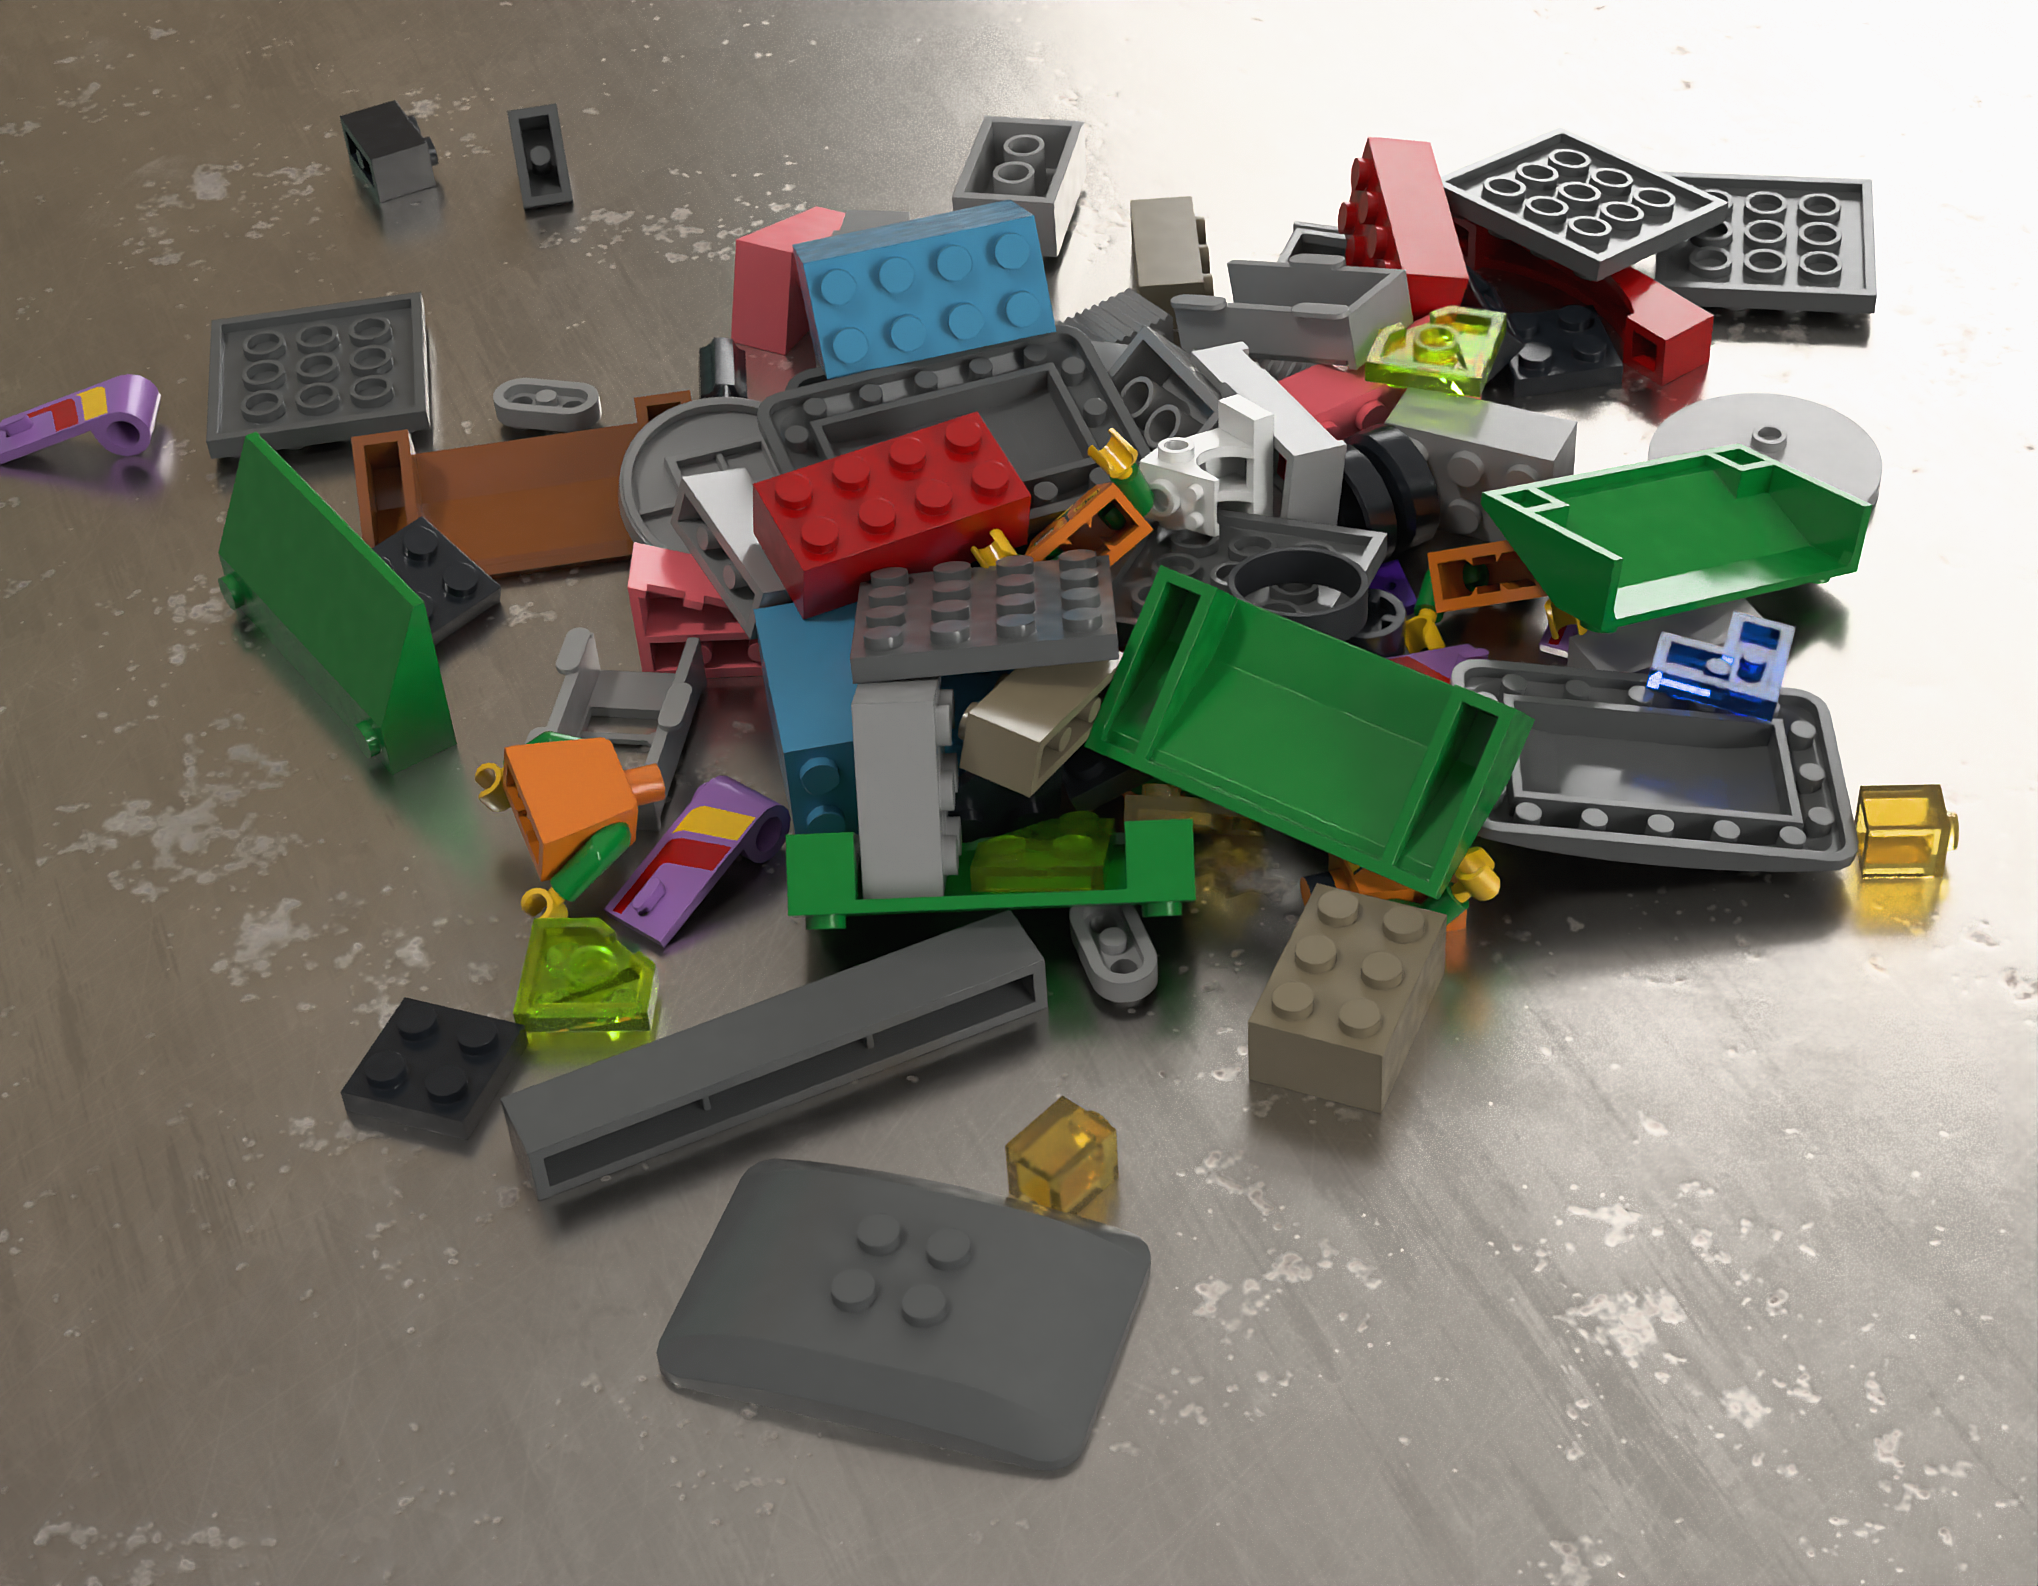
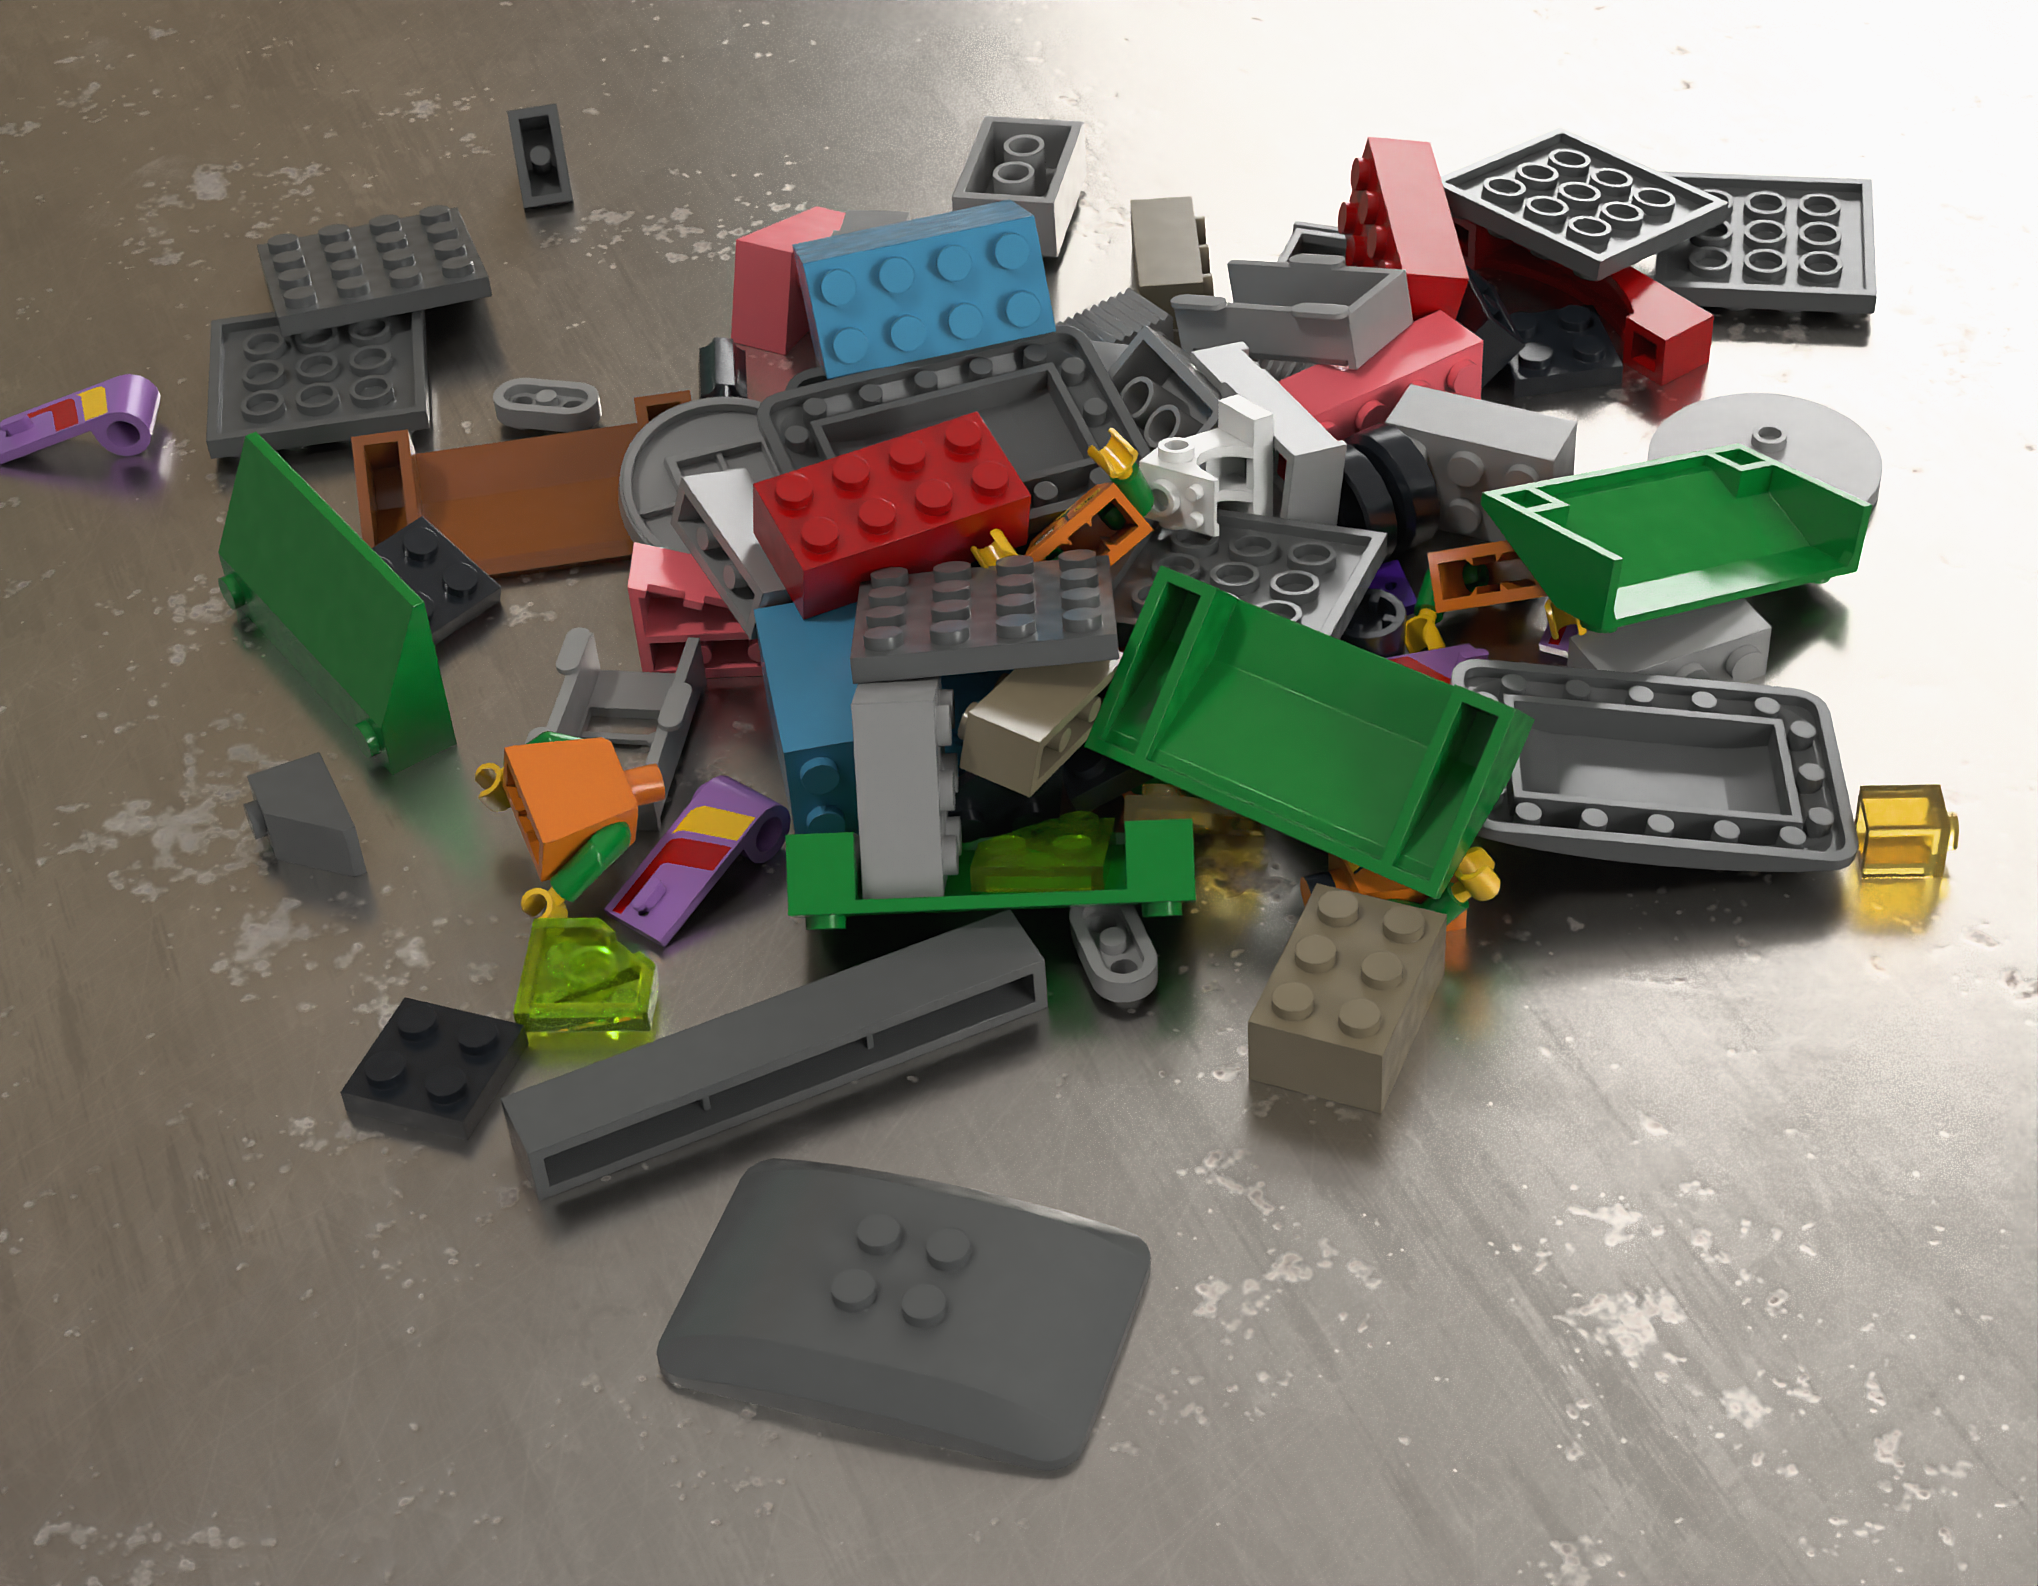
(304, 817): none -> dark grey slope
(372, 270): none -> dark grey plate
(389, 150): black brick -> none
(1063, 1158): clear yellow brick -> none
(1310, 567): black tyre -> none
(1443, 355): clear neon green plate -> none
(1738, 677): clear blue plate -> none

